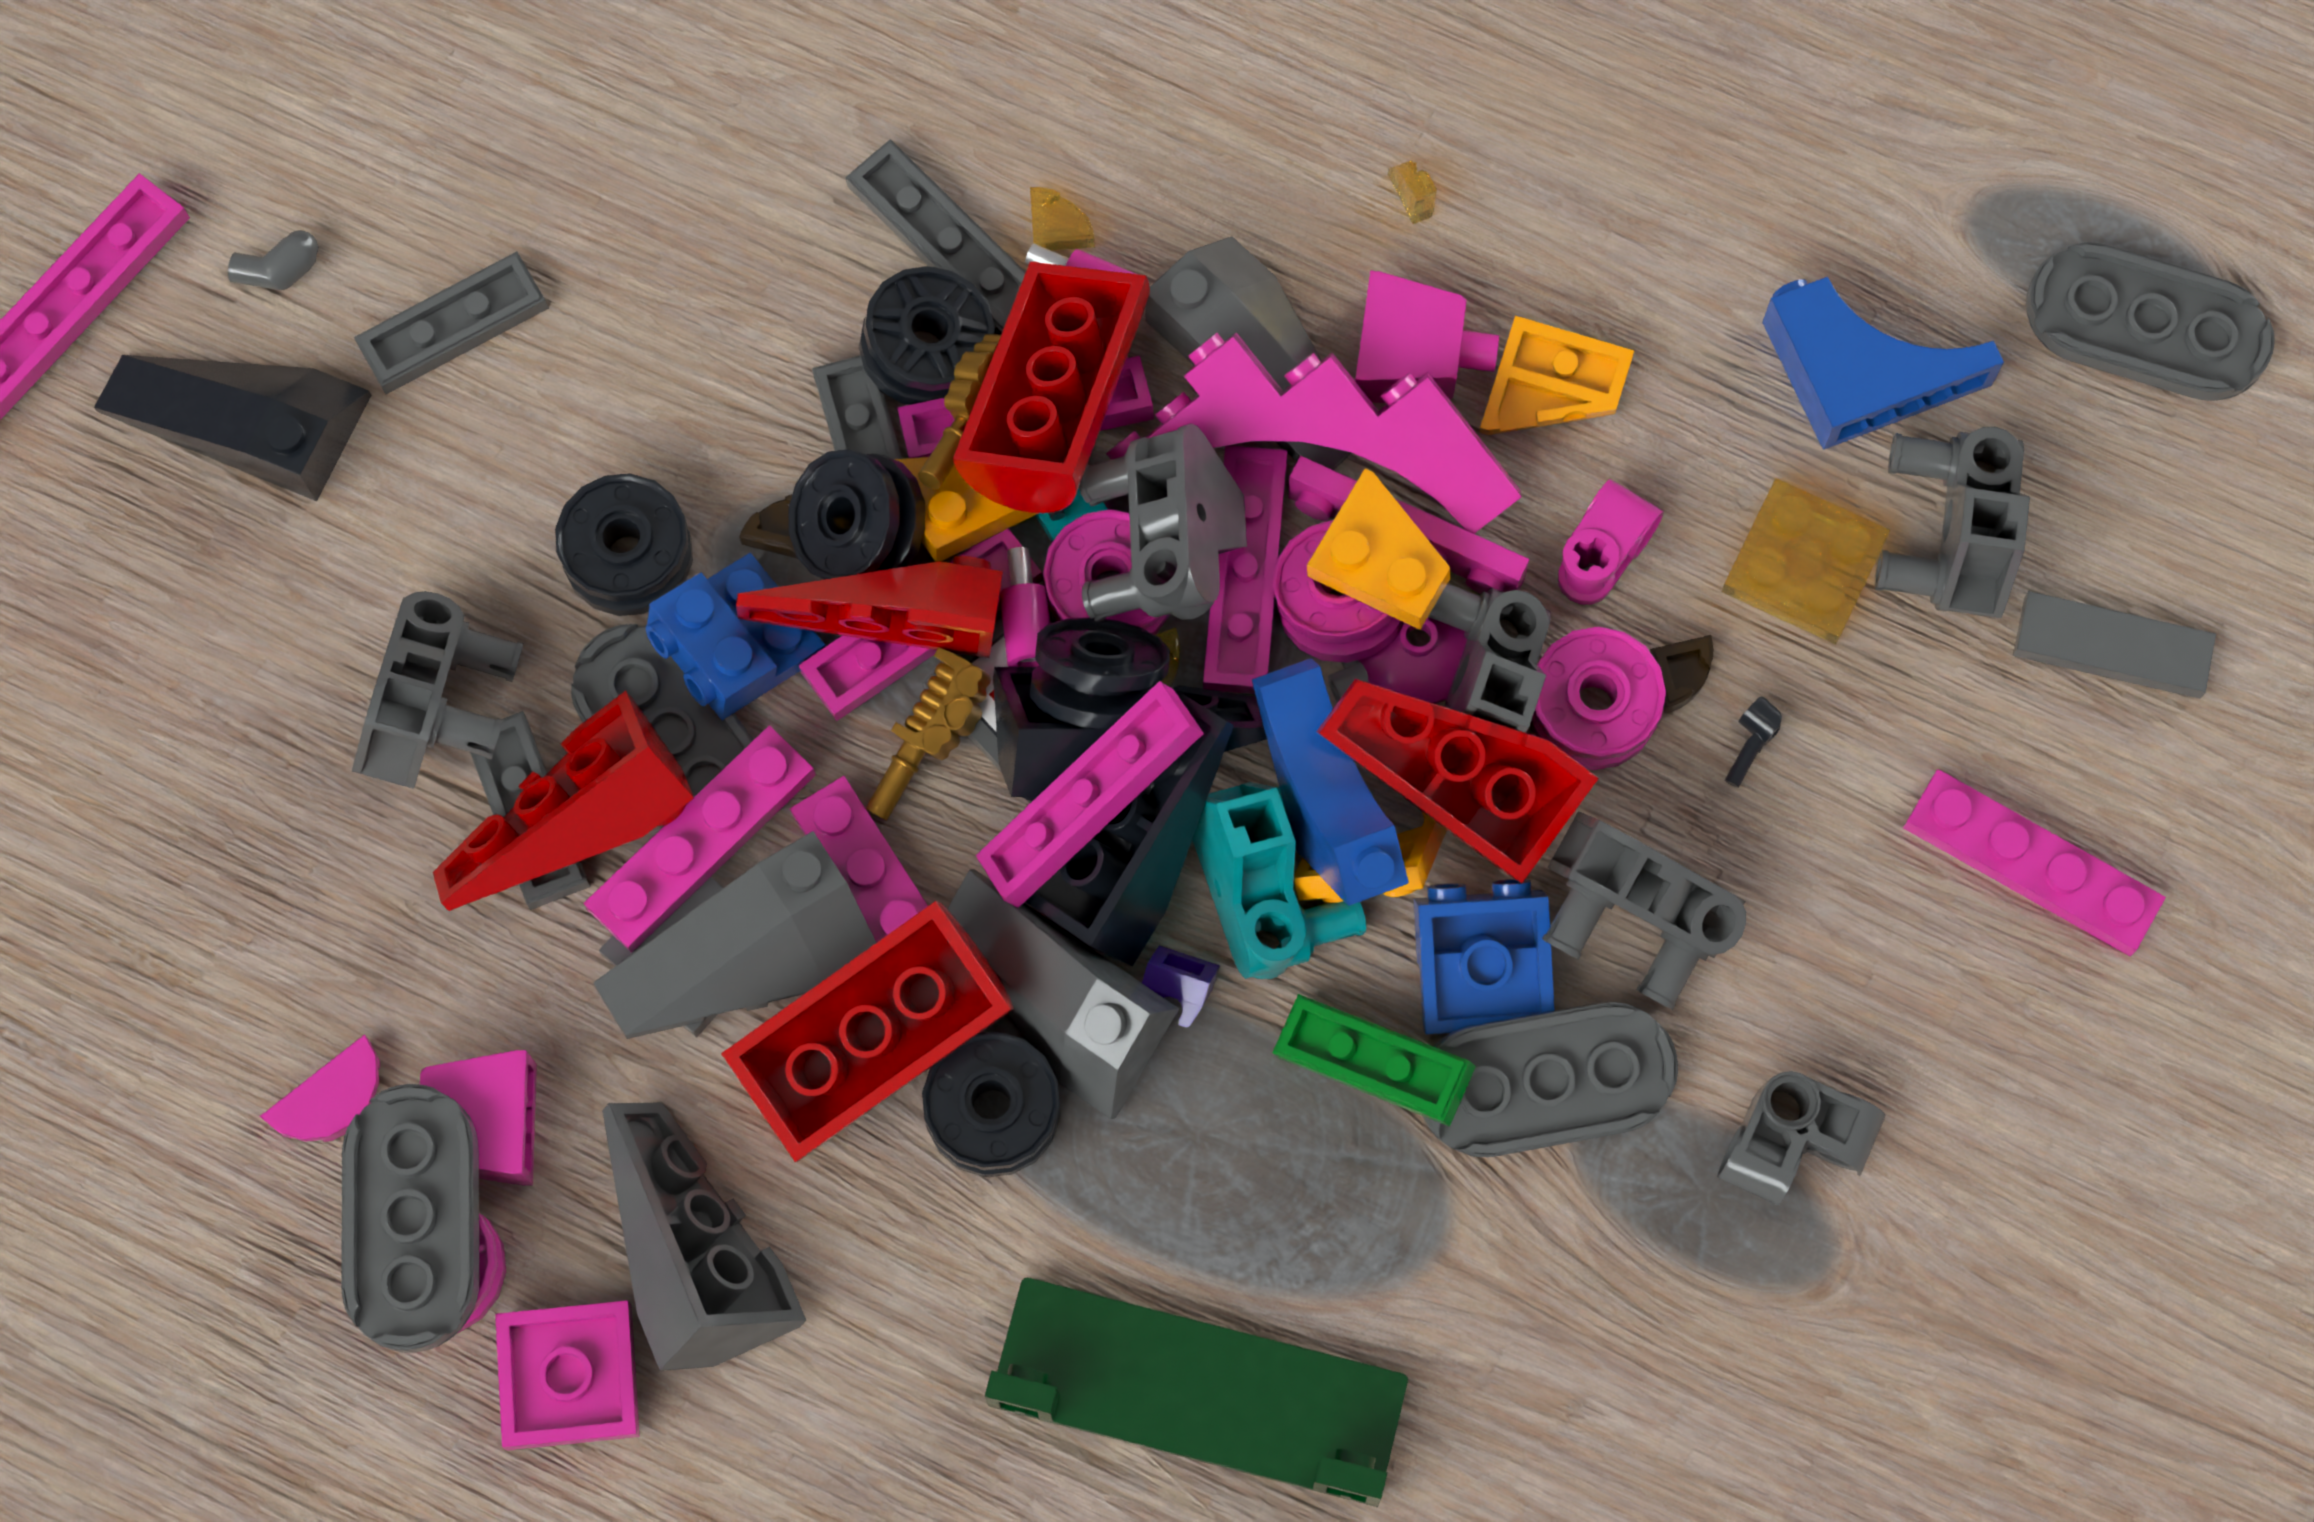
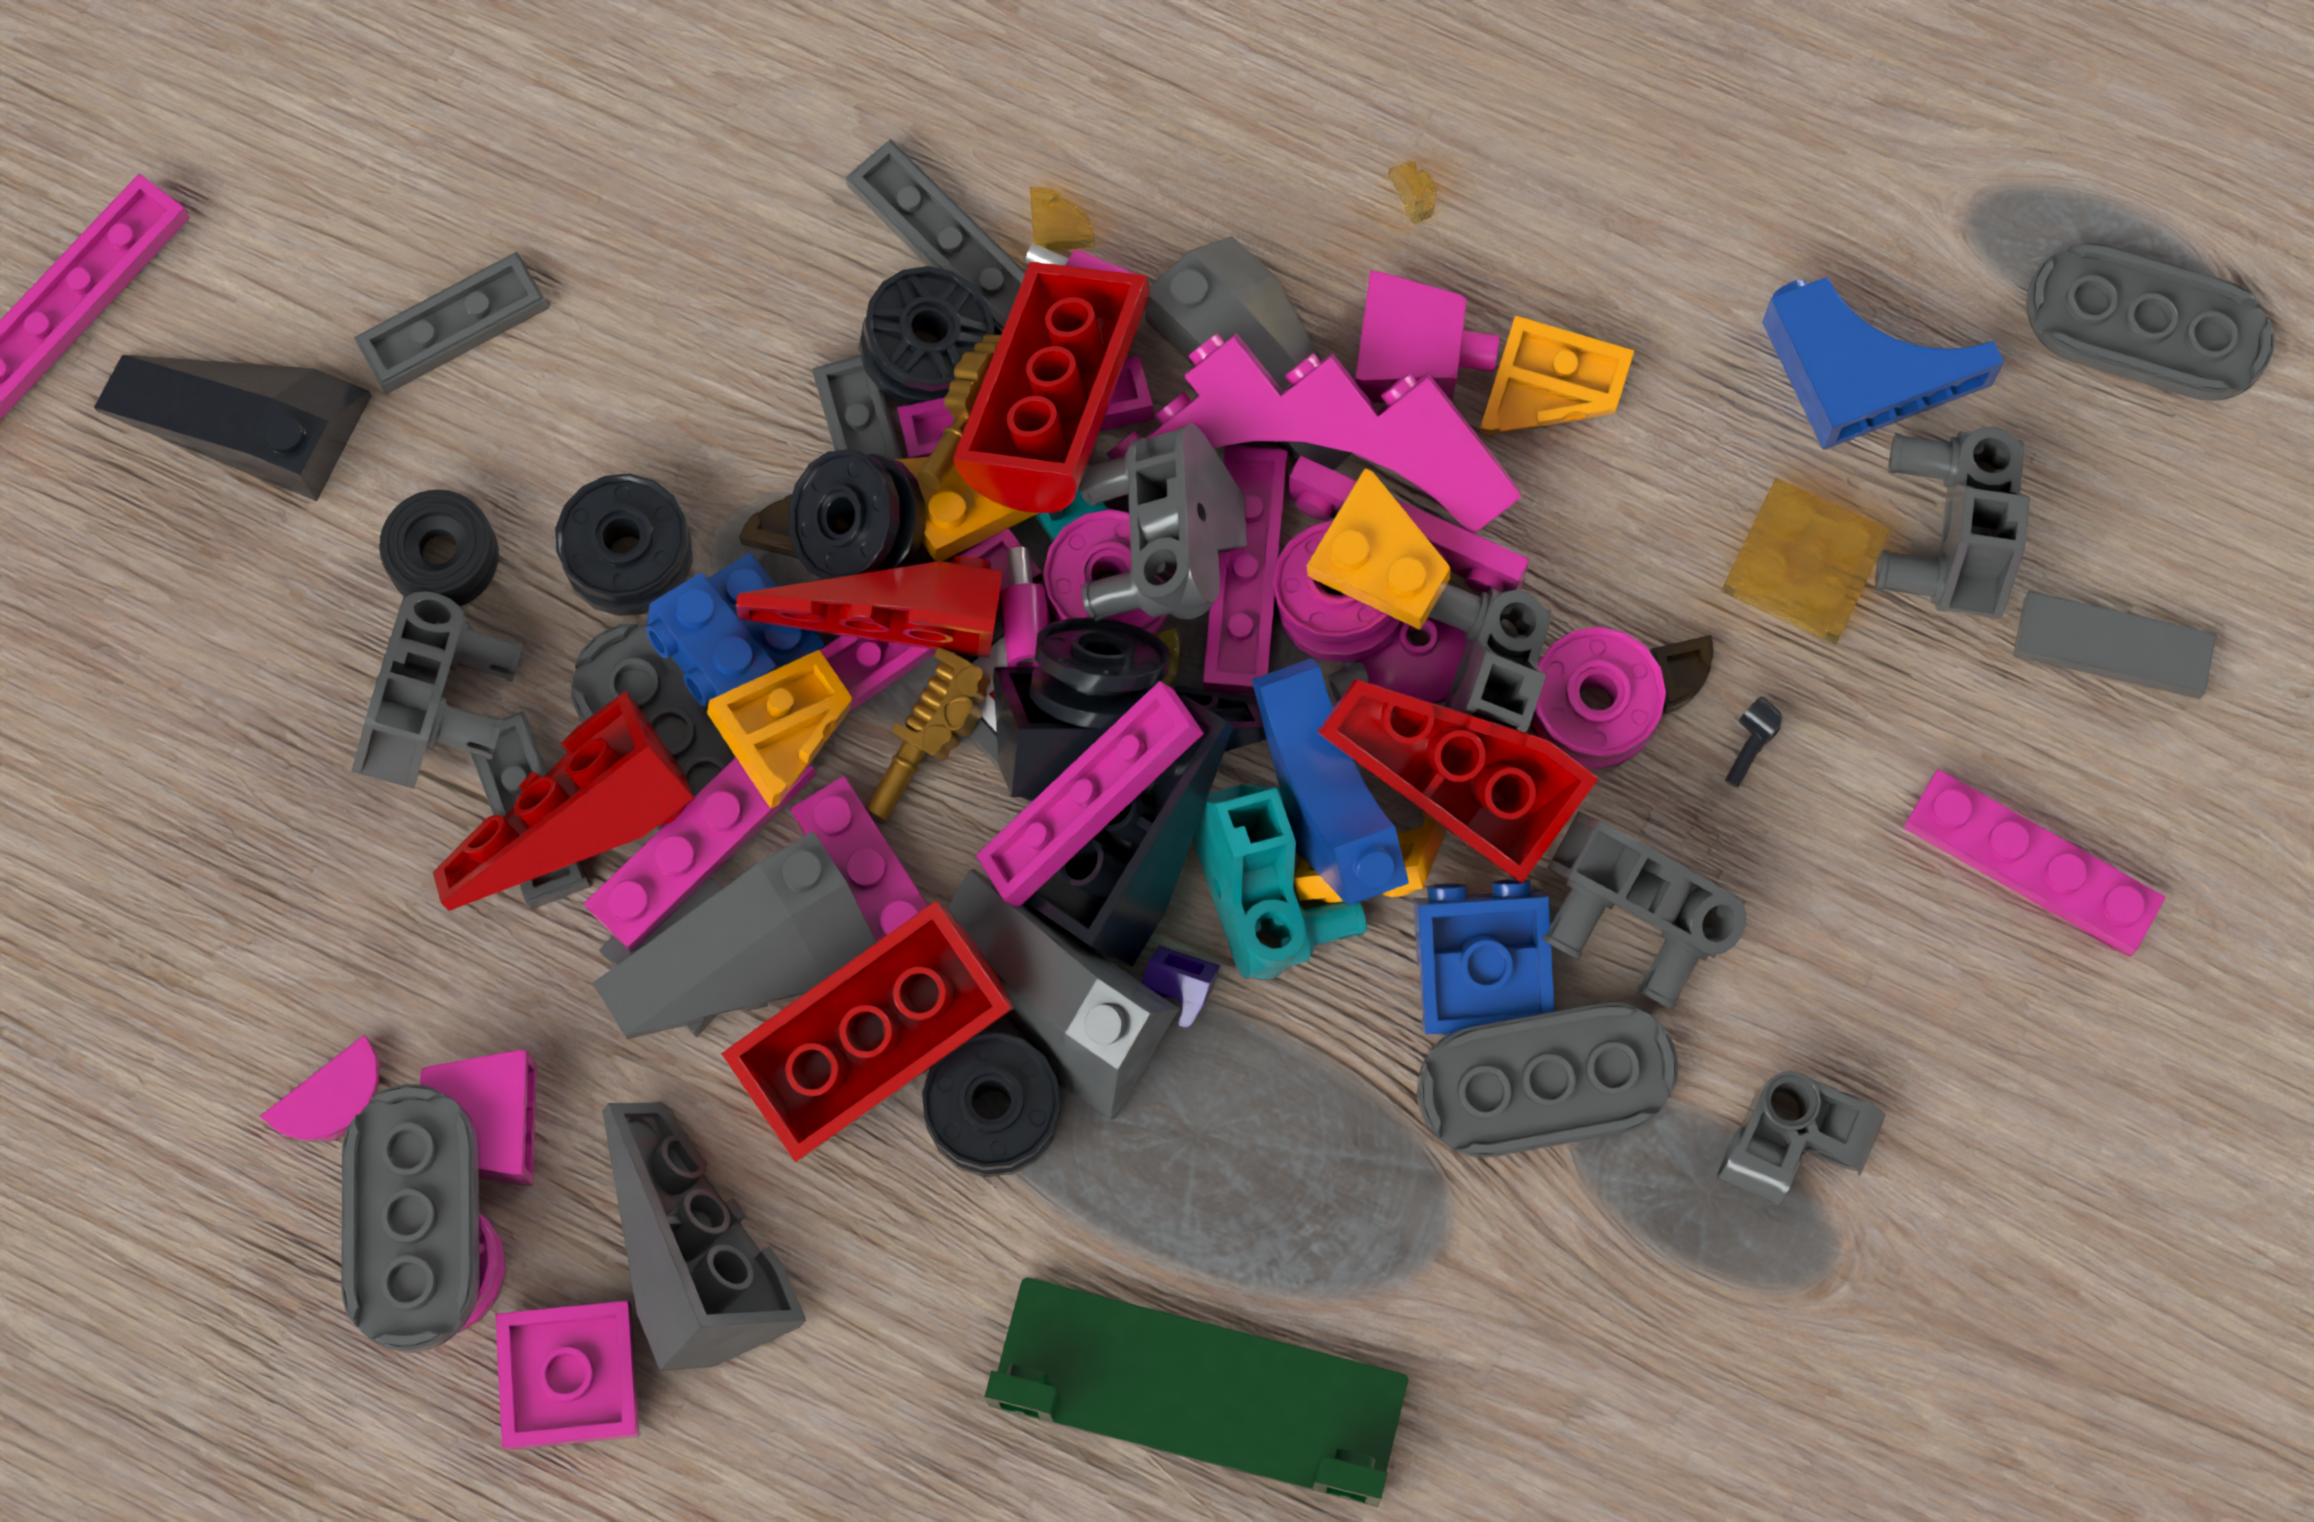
(280, 266): dark grey arm -> none
(432, 515): none -> black tyre
(781, 721): none -> light orange wing
(1374, 1060): green tile -> none
(1610, 537): dark pink piece -> none

